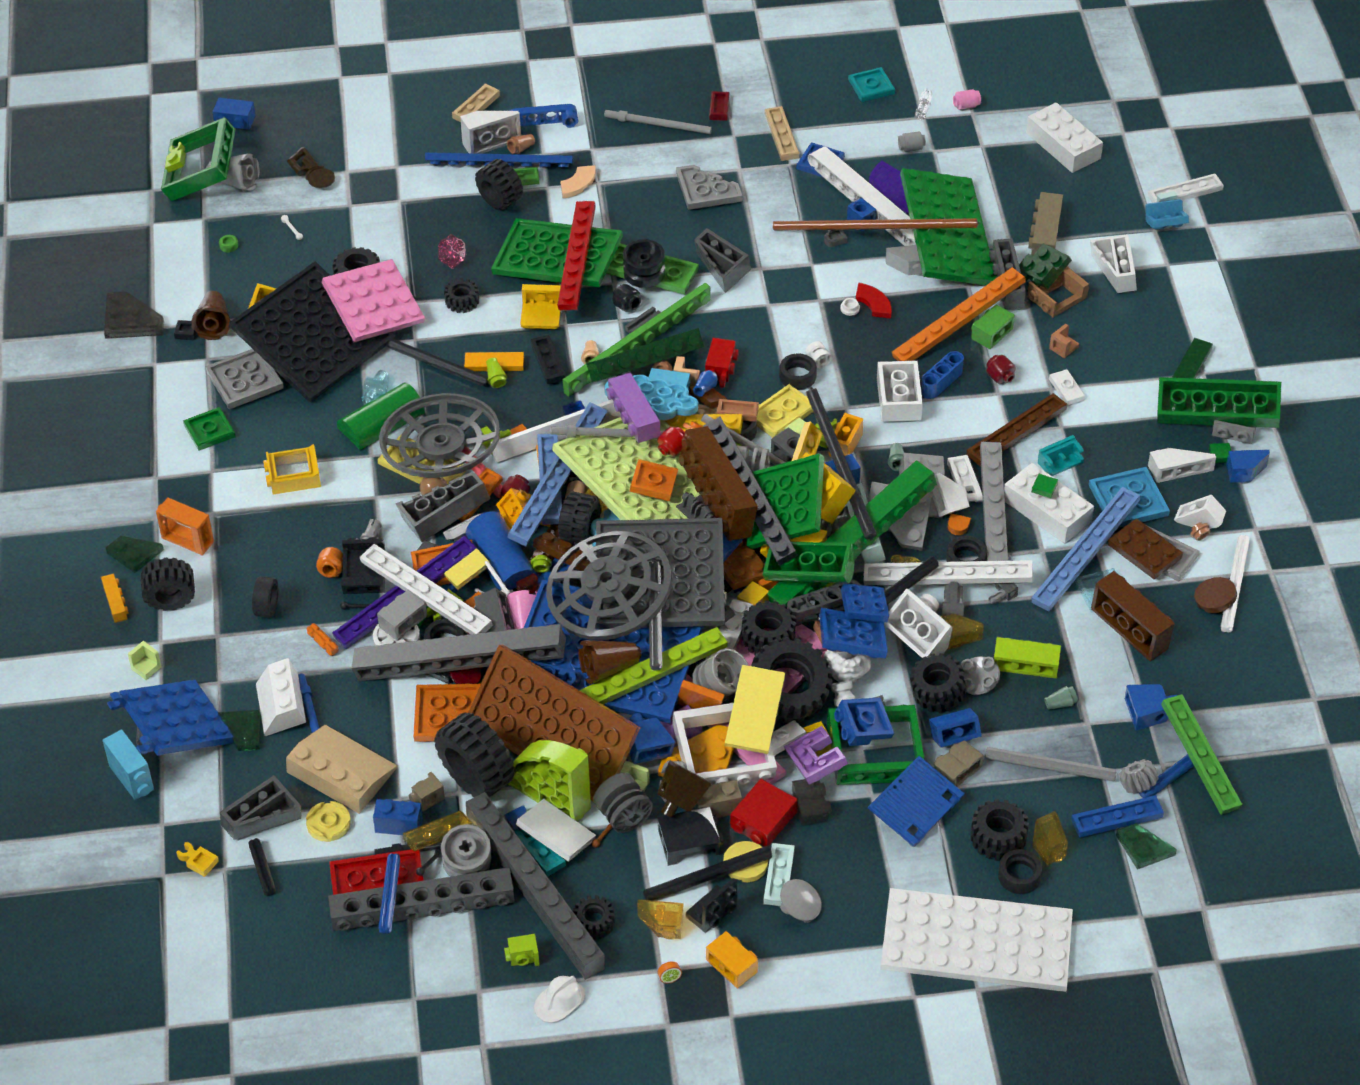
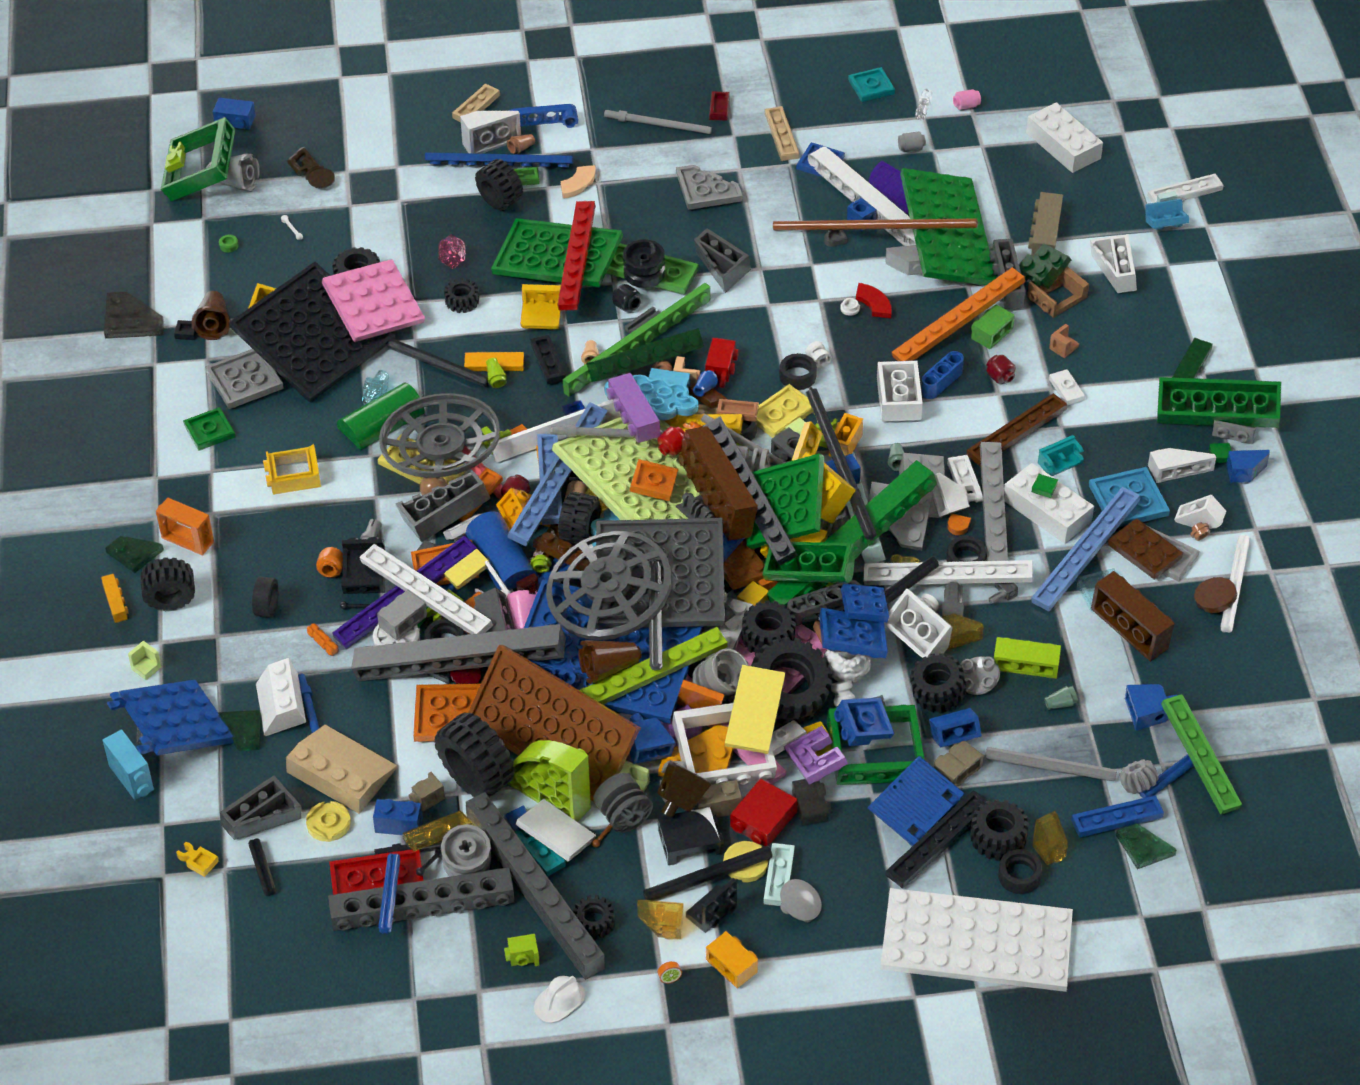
(935, 840): none -> black plate

